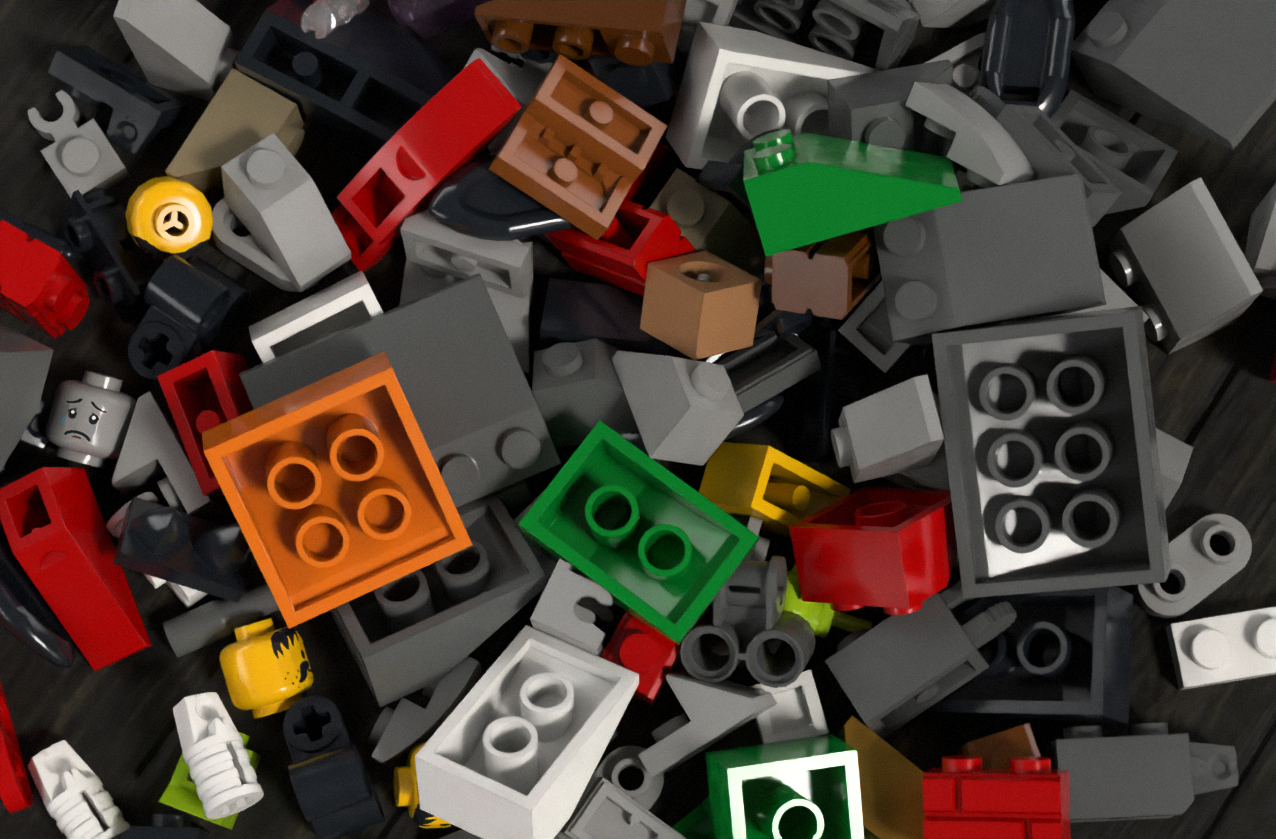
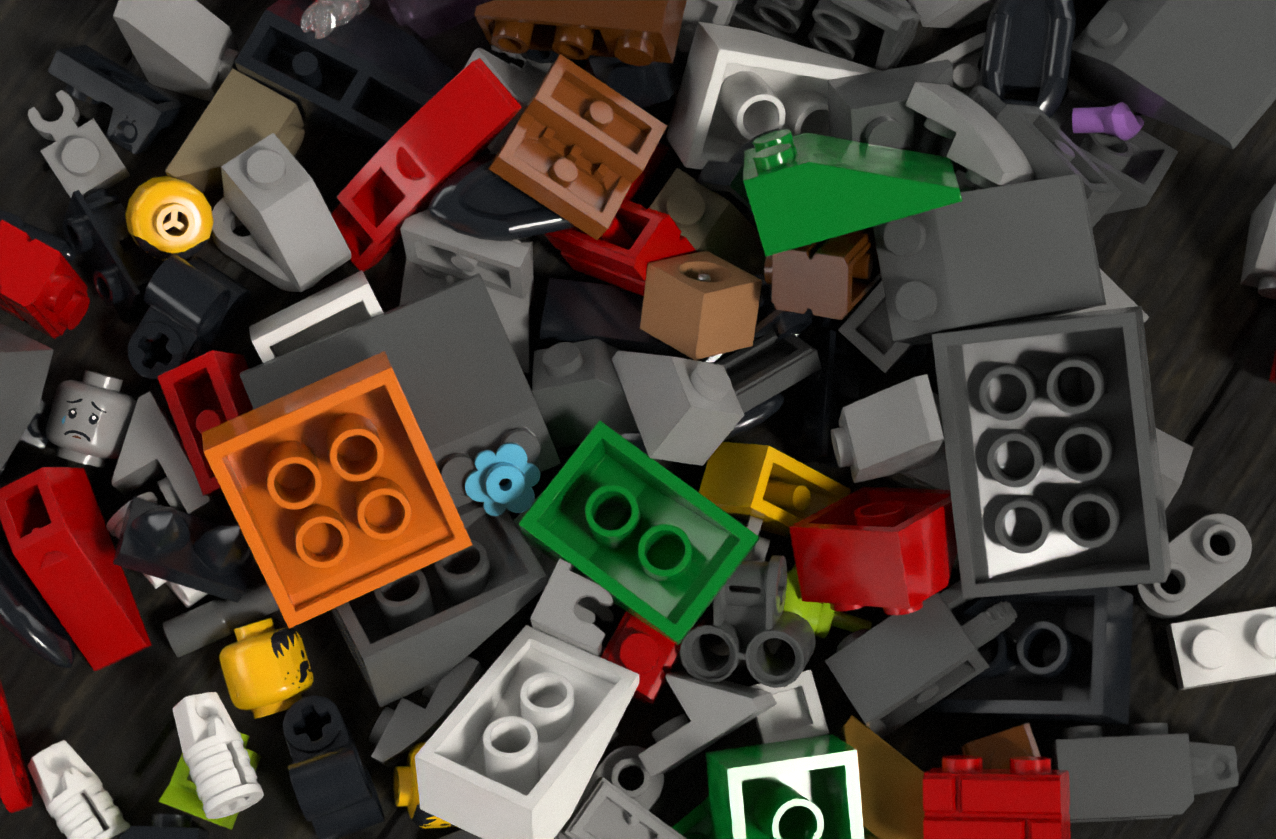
(492, 467): none -> medium azure plant
(1112, 120): none -> medium lavender bar
(1184, 268): light grey slope -> none

